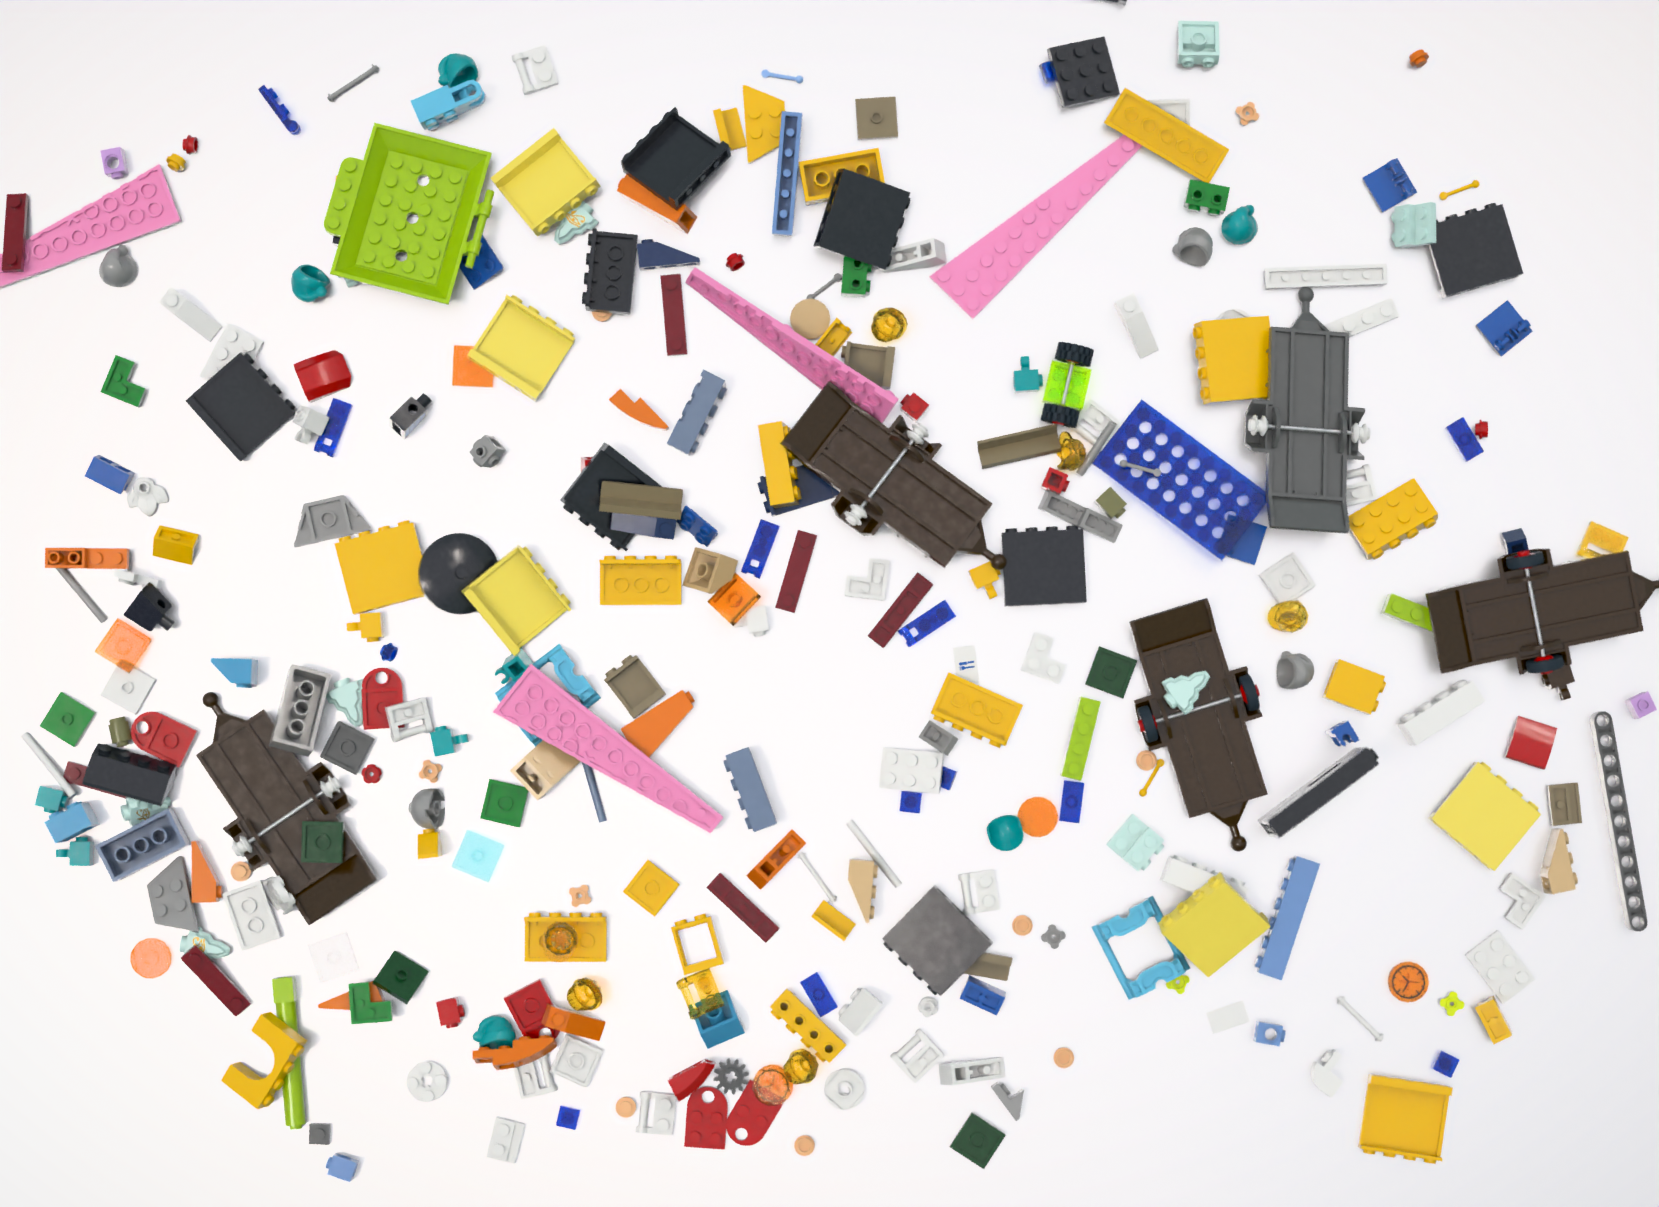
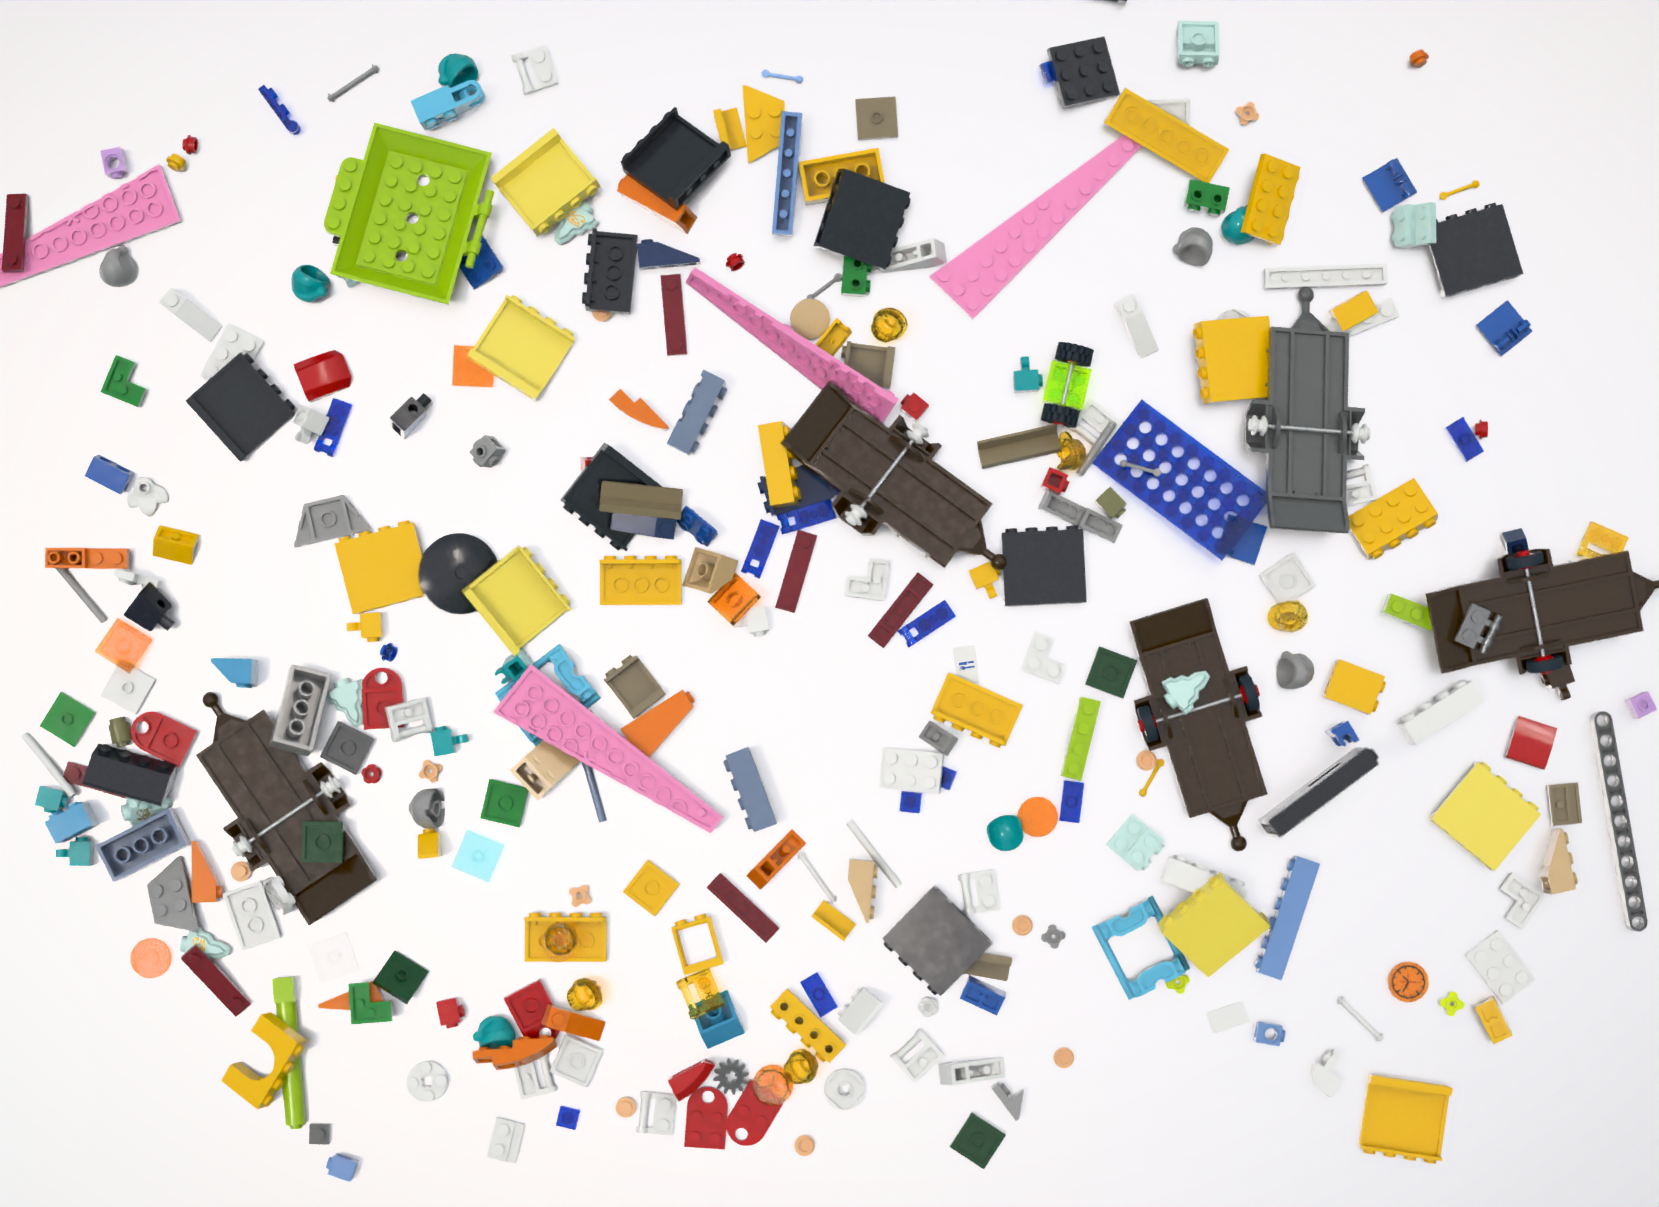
(806, 516): none -> clear blue plate
(1270, 199): none -> yellow bracket
(1354, 310): none -> yellow panel
(1445, 1064): clear blue plate -> none
(1472, 626): none -> flat silver plate

